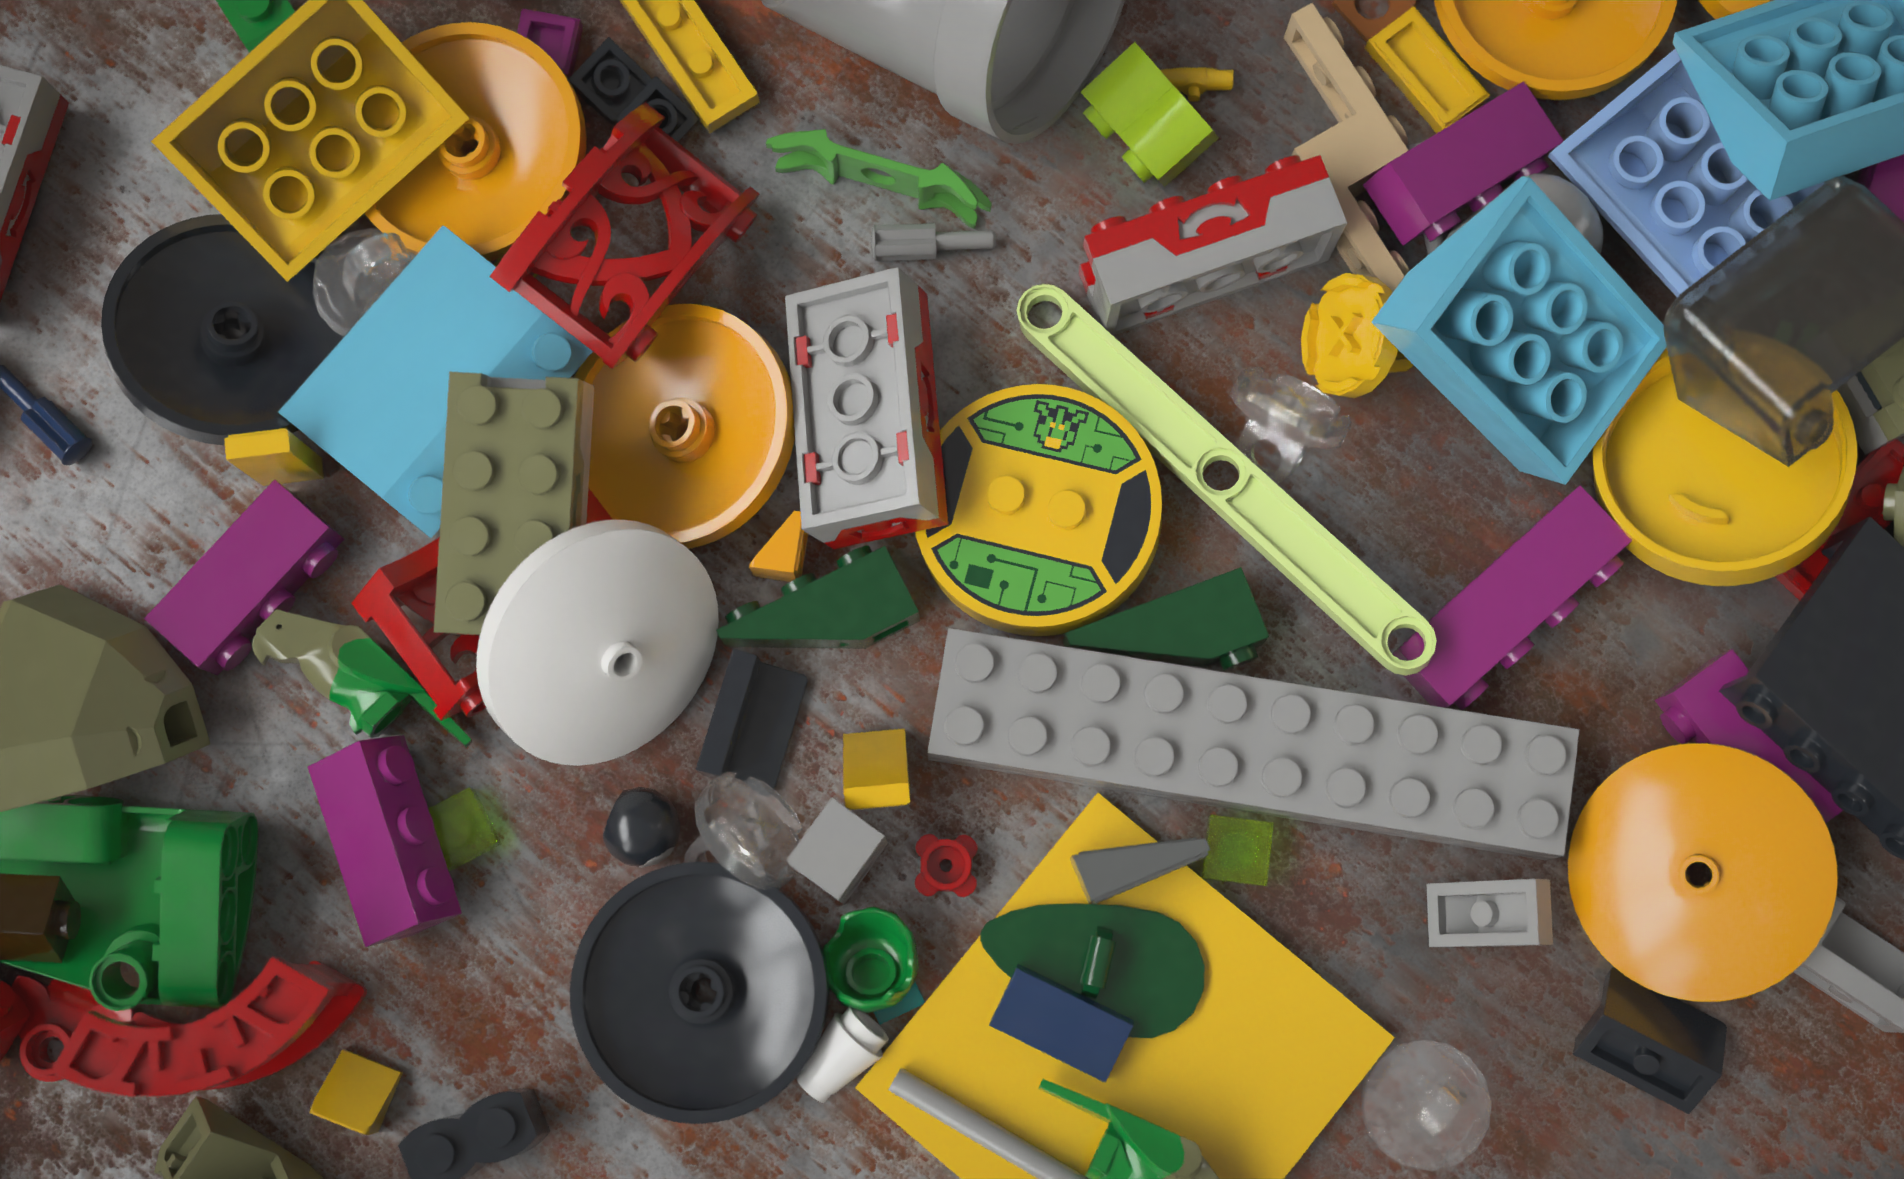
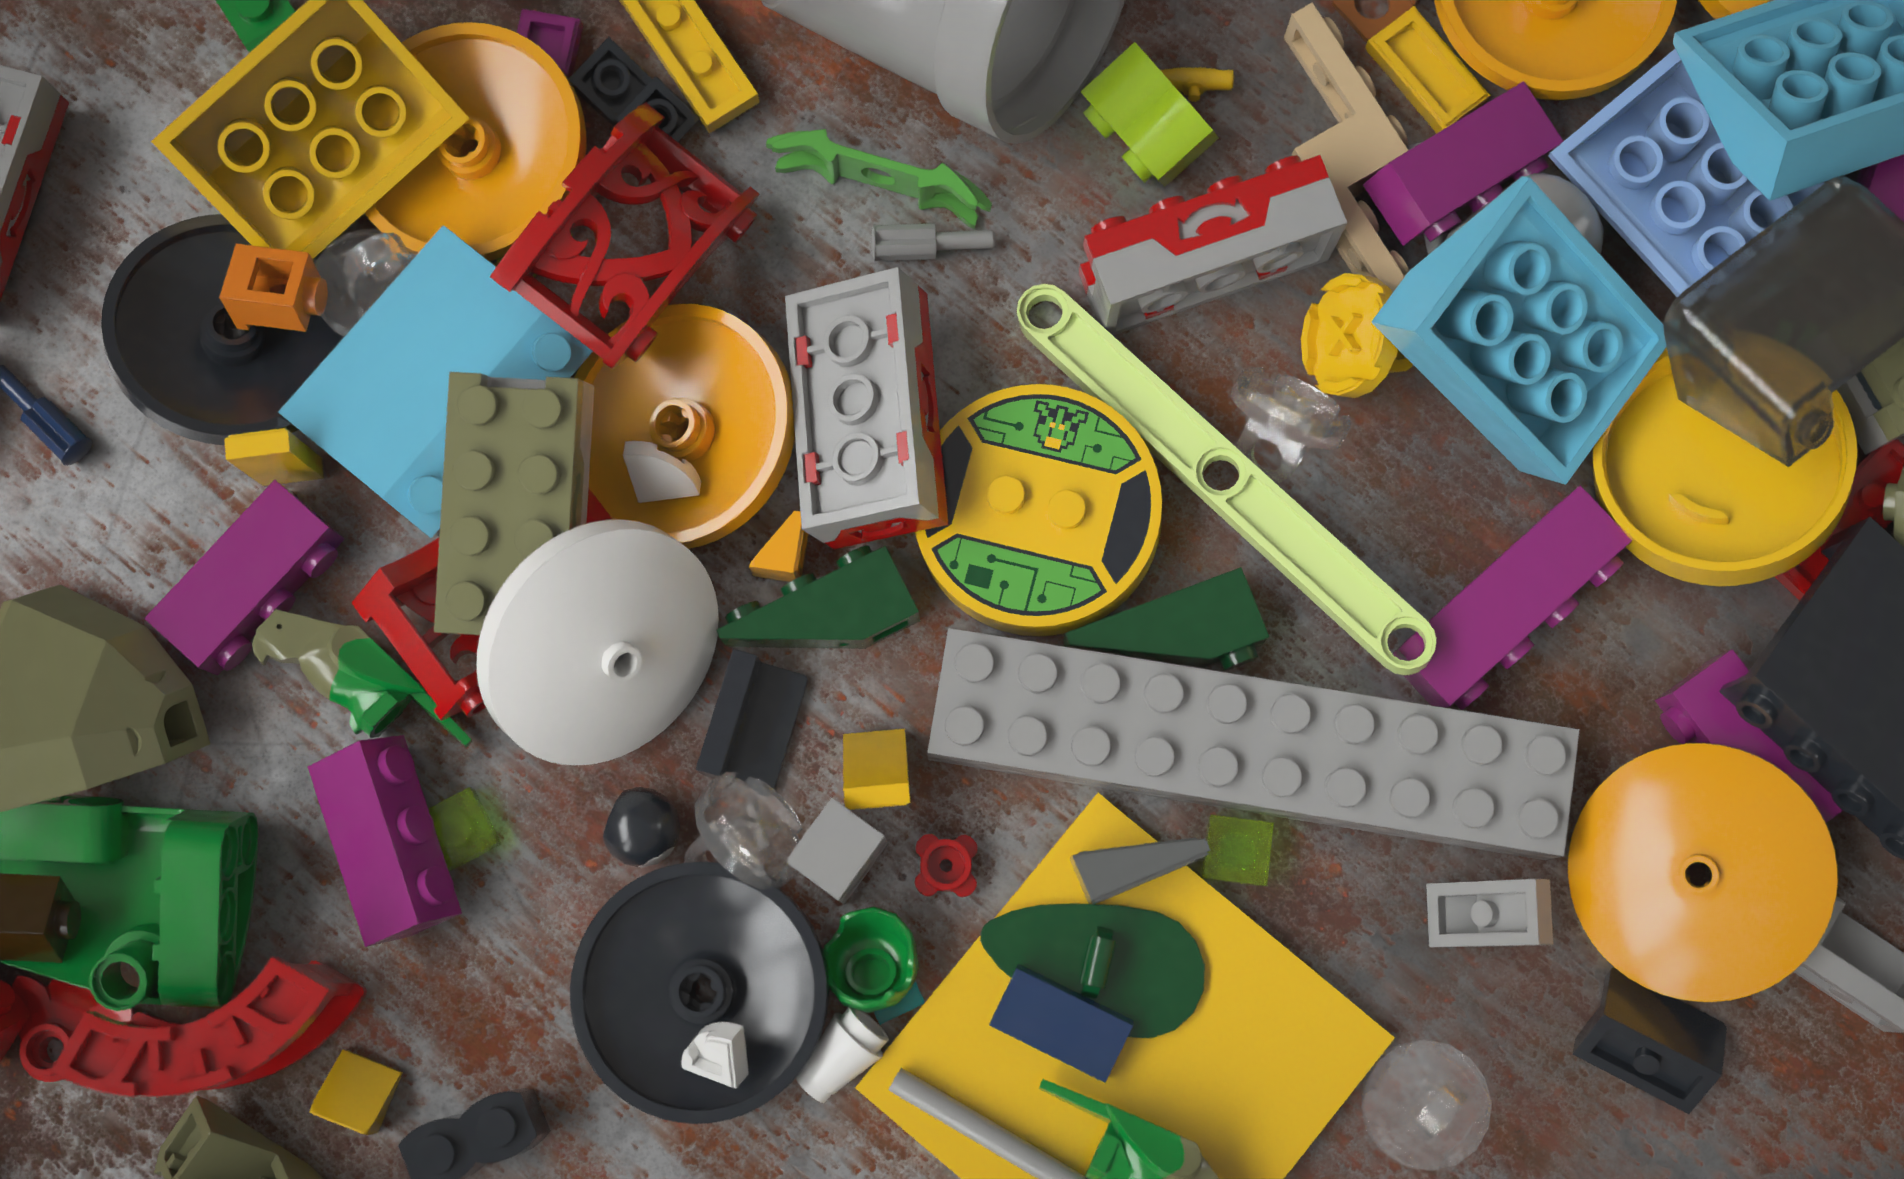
(272, 288): none -> orange brick
(658, 474): none -> white tile
(718, 1054): none -> white tile

